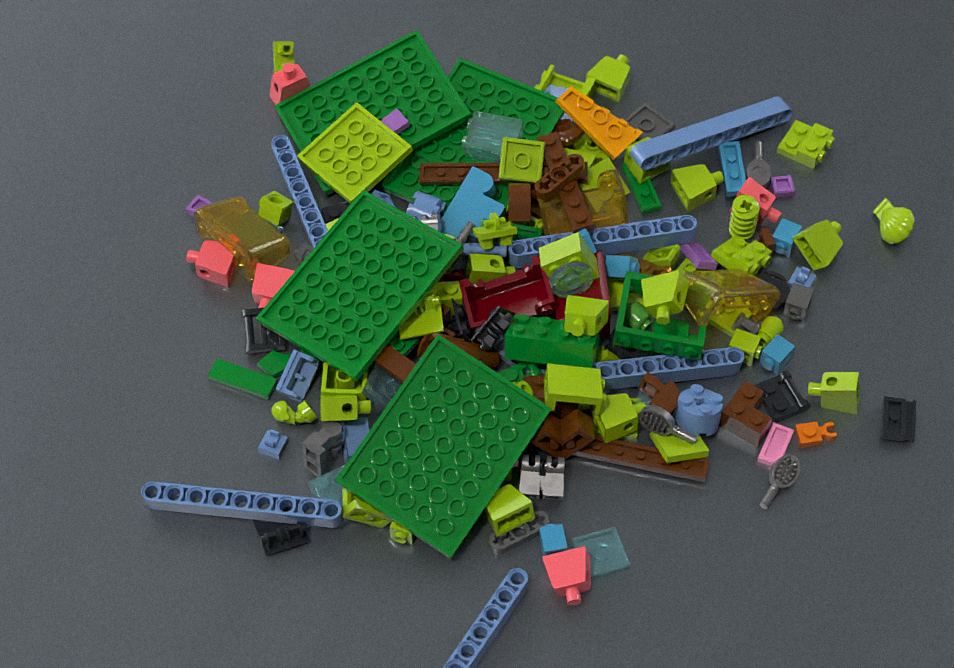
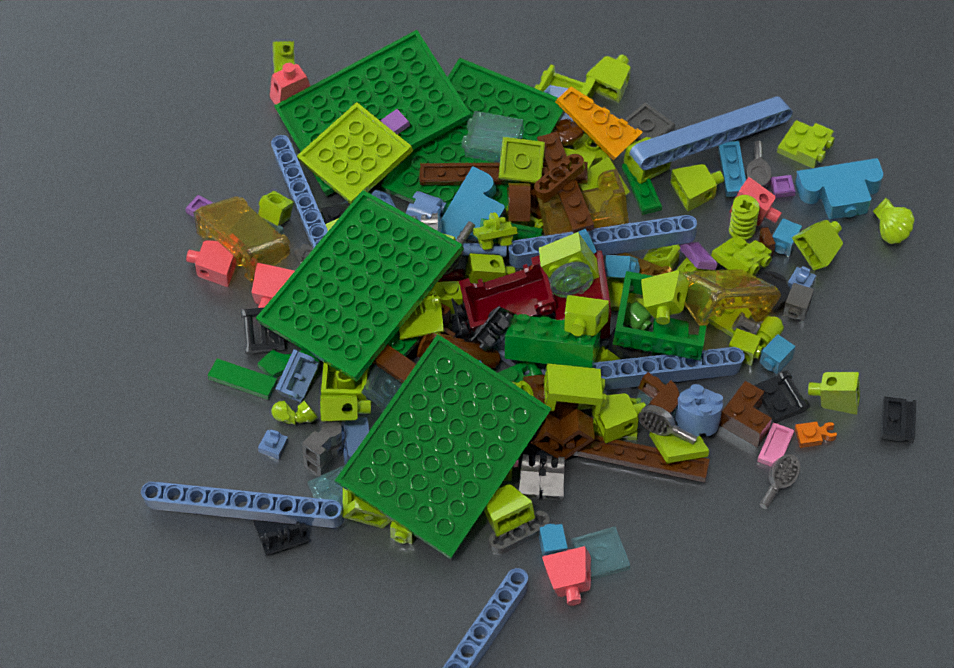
(842, 187): none -> dark azure brick

